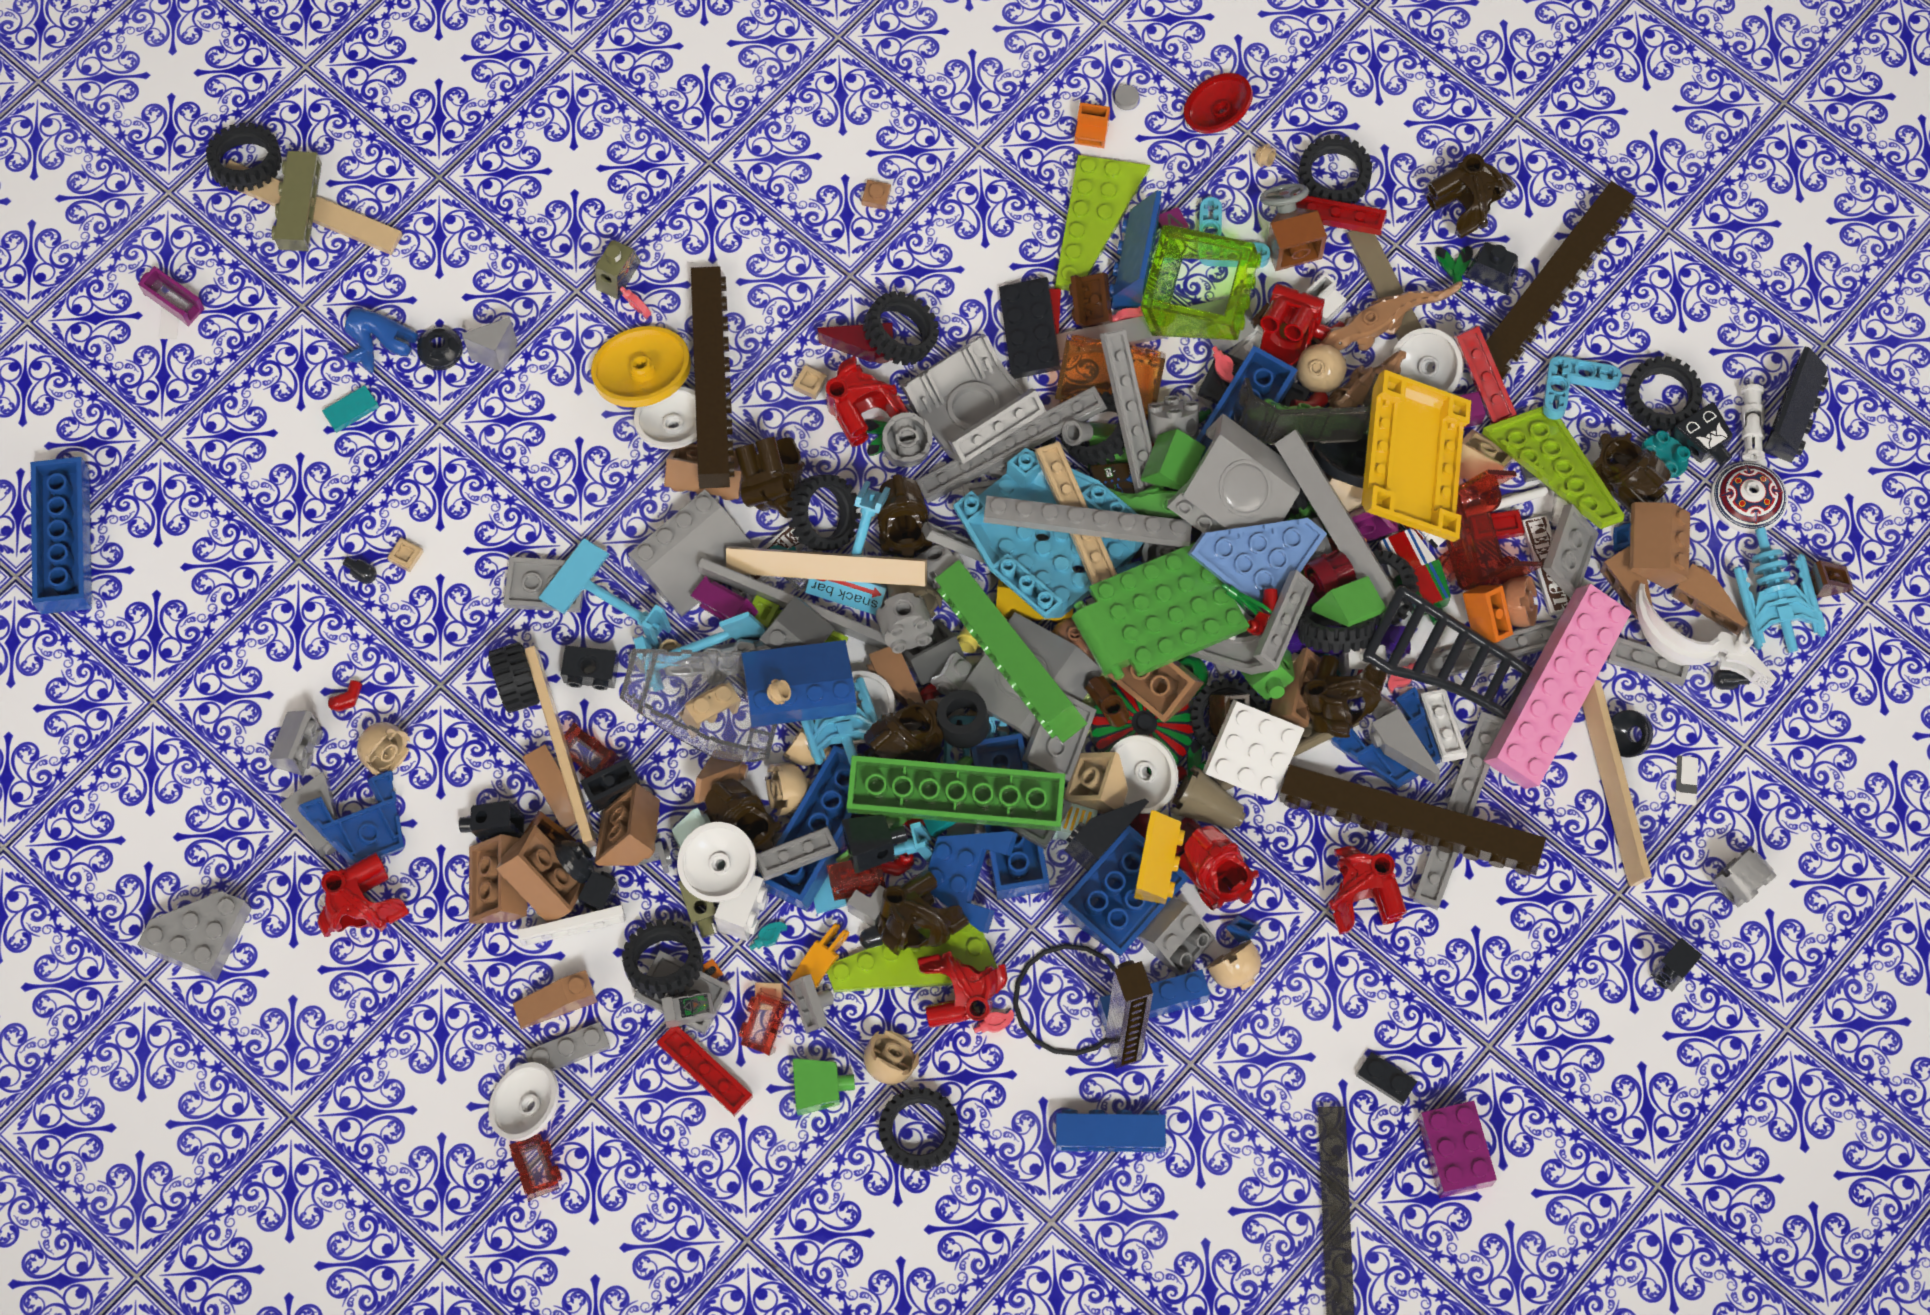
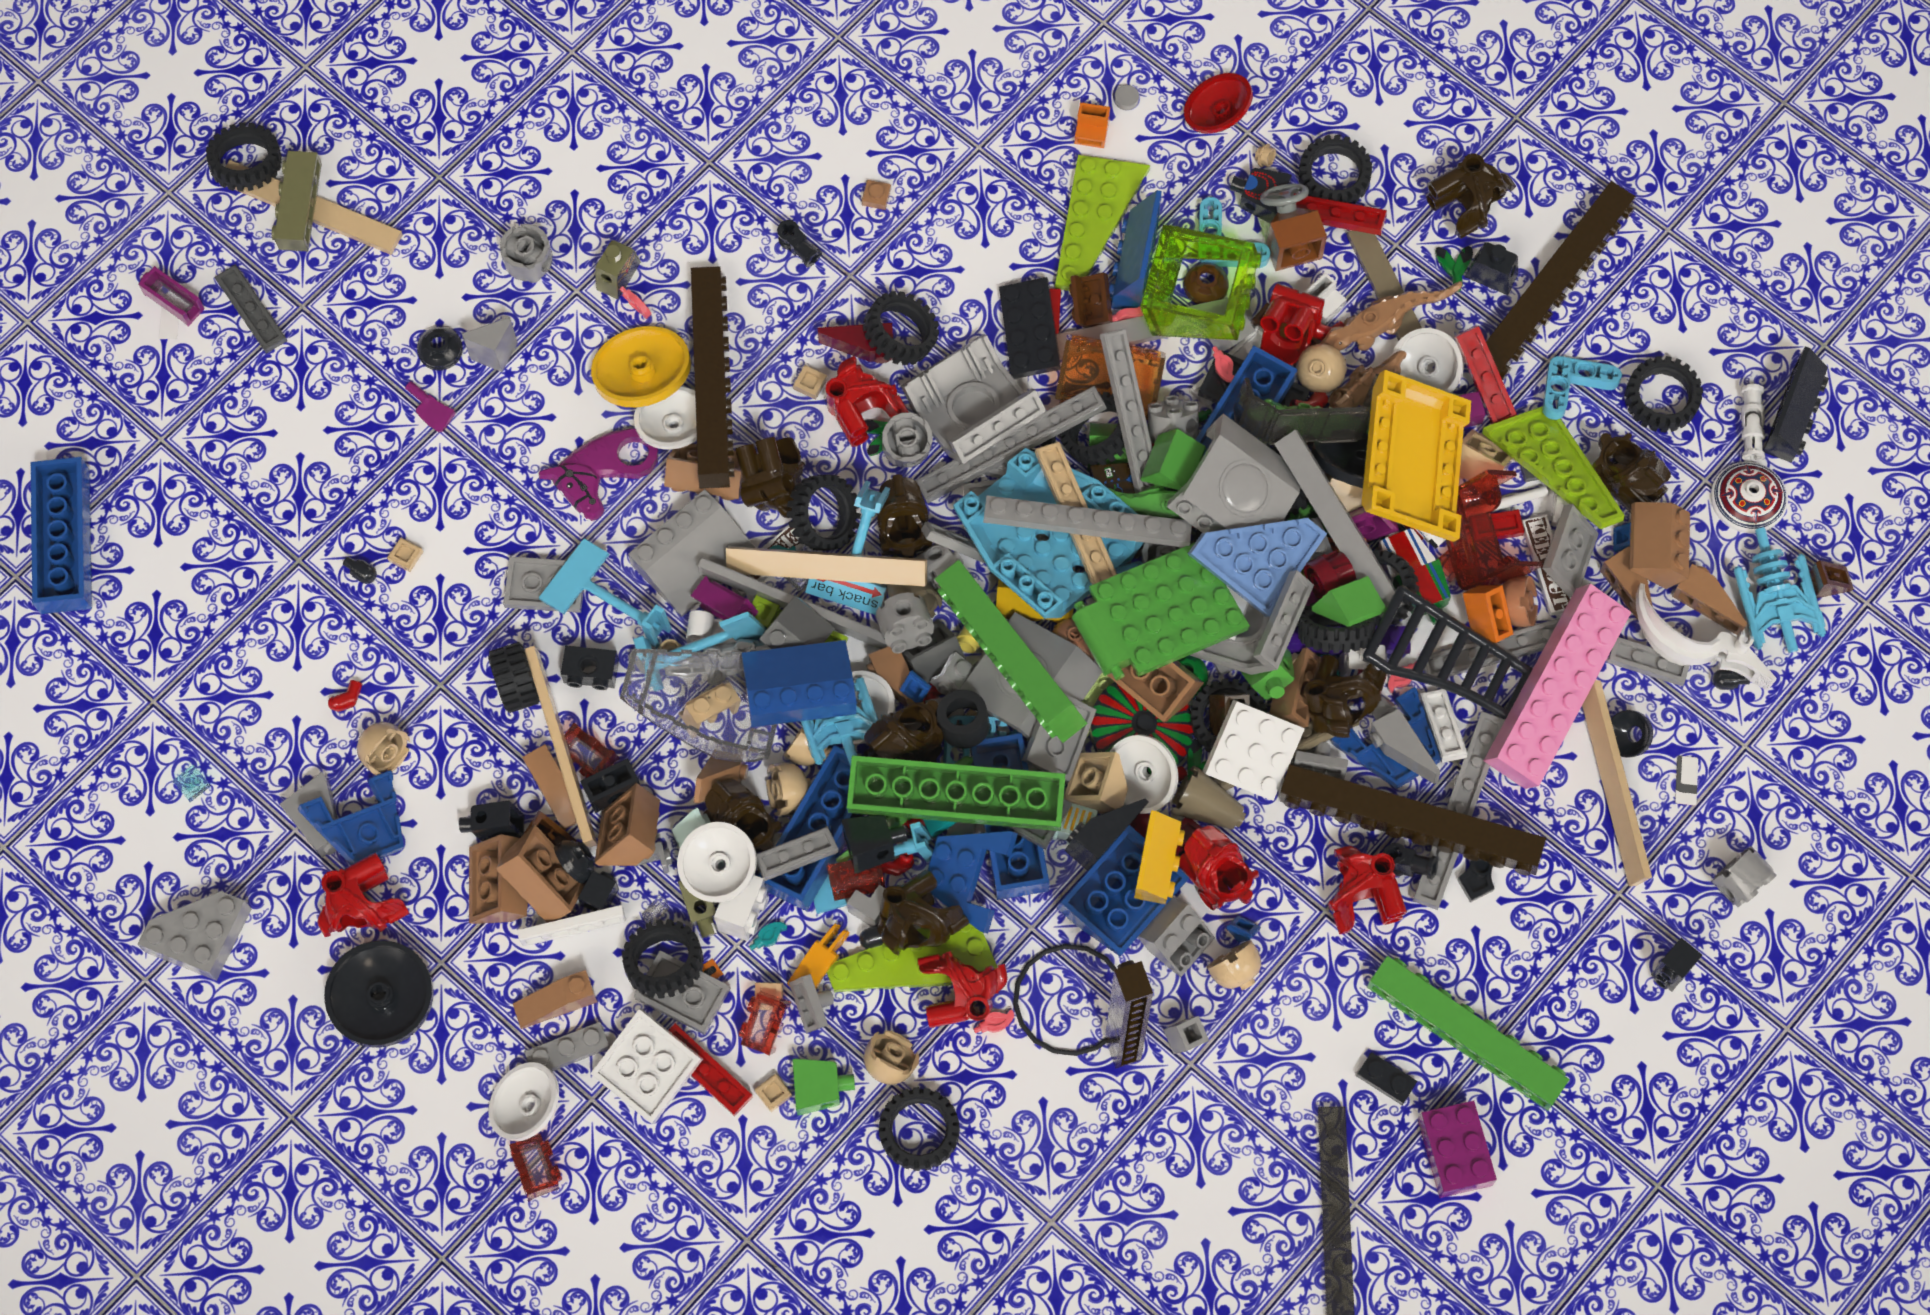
(191, 783): none -> clear light blue plate
(250, 309): none -> dark grey tile
(296, 742): light grey slope -> none
(350, 409): teal tile -> none
(362, 323): blue piece -> none
(378, 994): none -> black dish
(430, 410): none -> magenta piece
(526, 253): none -> light grey brick
(581, 471): none -> magenta animal
(646, 1066): none -> white plate
(655, 910): none -> clear tile
(687, 1009): light grey leg -> none
(701, 625): none -> white plate
(773, 1093): none -> tan tile
(778, 691): tan plate -> none
(797, 243): none -> black connector
(915, 687): none -> blue slope
(1076, 432): light grey piece -> none
(1107, 701): reddish brown piece -> none
(1110, 1131): blue brick -> none
(1169, 995): blue brick -> none
(1173, 217): magenta tile -> none
(1186, 1035): none -> light grey brick
(1201, 292): none -> reddish brown piece
(1247, 603): green piece -> none
(1251, 190): none -> black torso
(1259, 623): red arm -> none
(1321, 761): none -> light grey tile
(1408, 862): none -> black connector
(1468, 1033): none -> bright green brick
(1477, 880): none -> black tile
(1670, 451): teal dish -> none
(1705, 435): torso -> none

